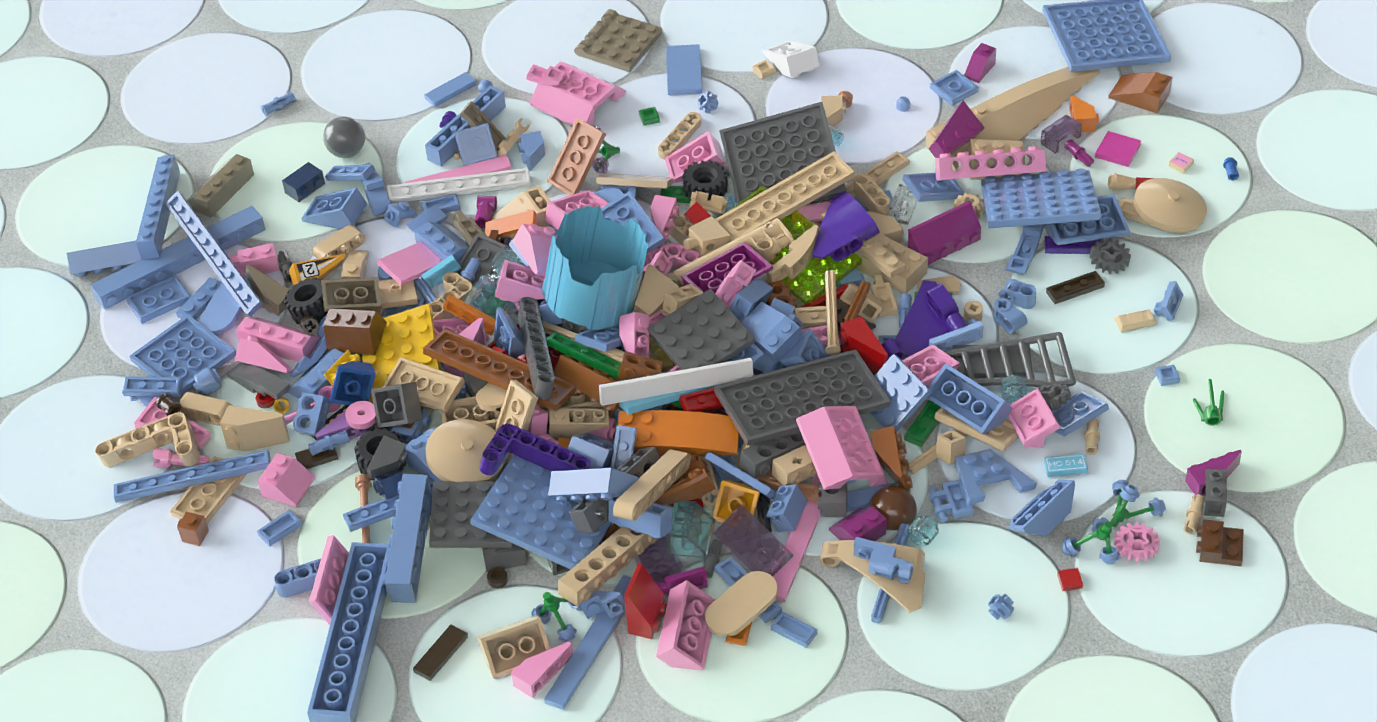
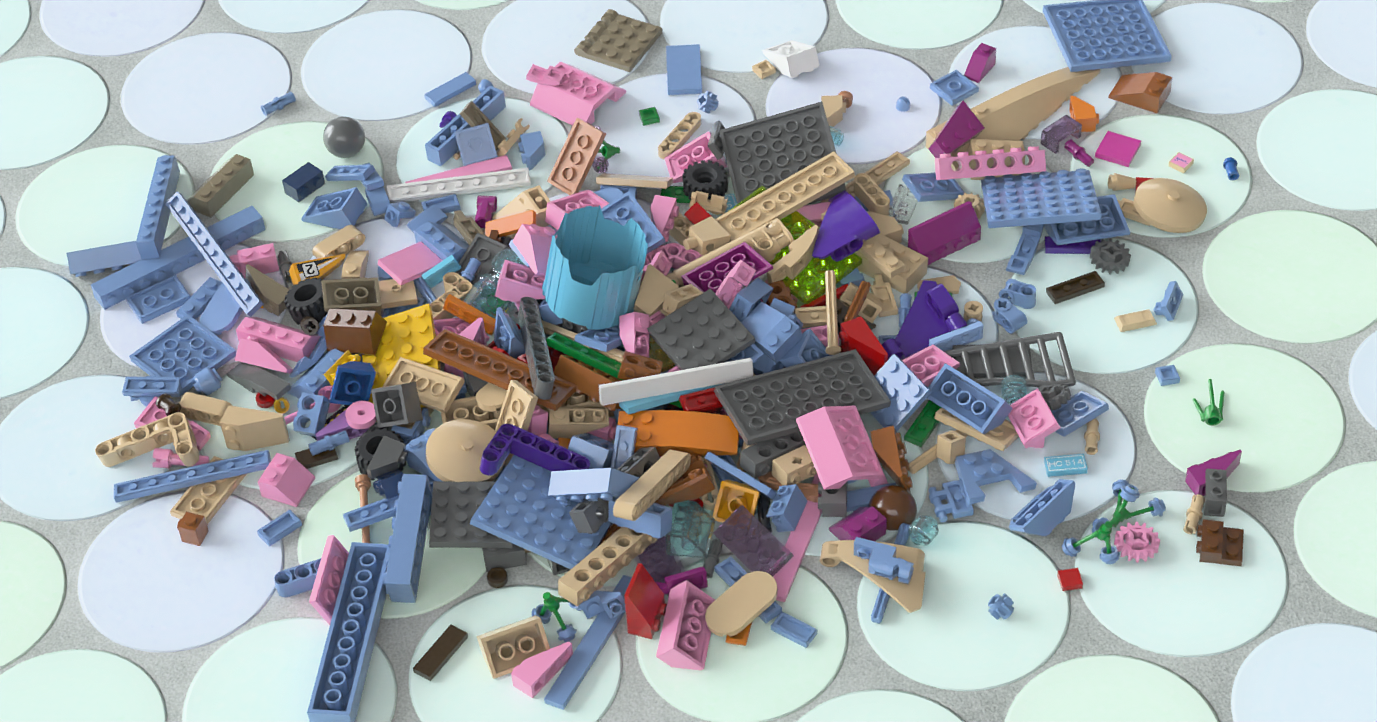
(715, 142): none -> dark grey tile

